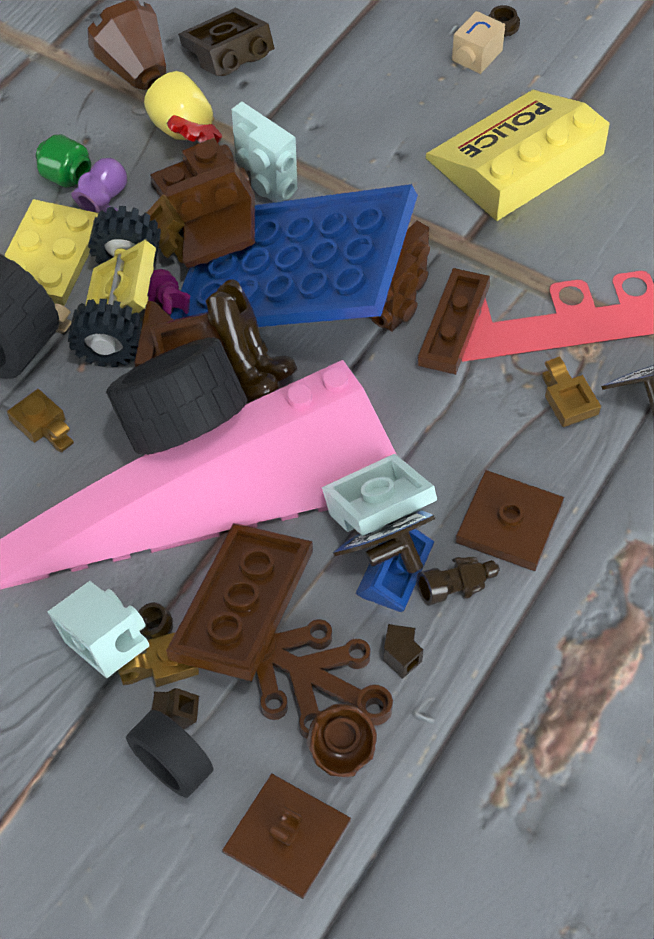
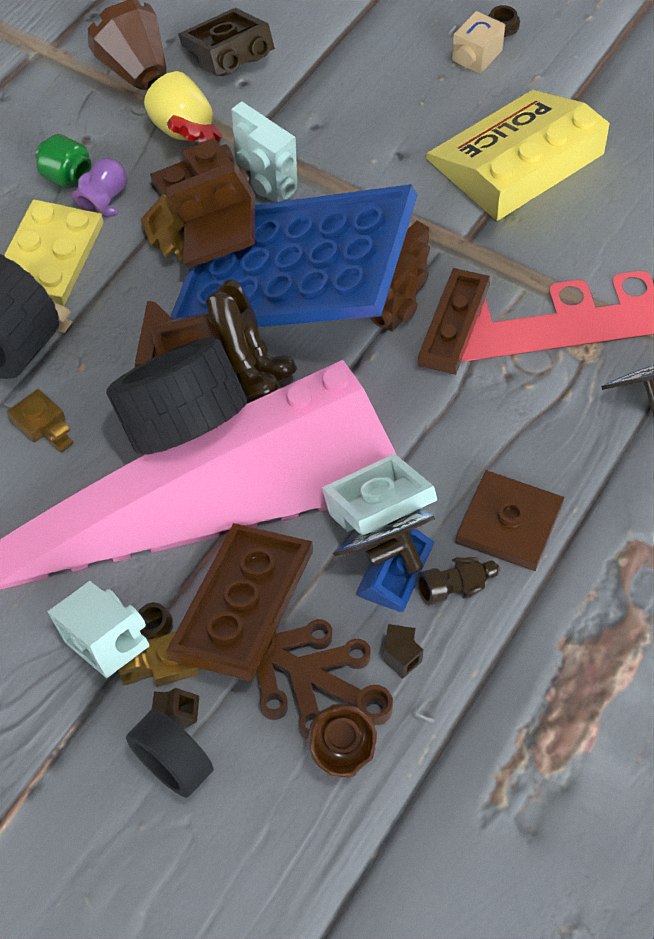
(109, 322): plate -> none
(165, 290): magenta piece -> none
(286, 835): reddish brown piece -> none
(568, 397): pearl gold plate -> none

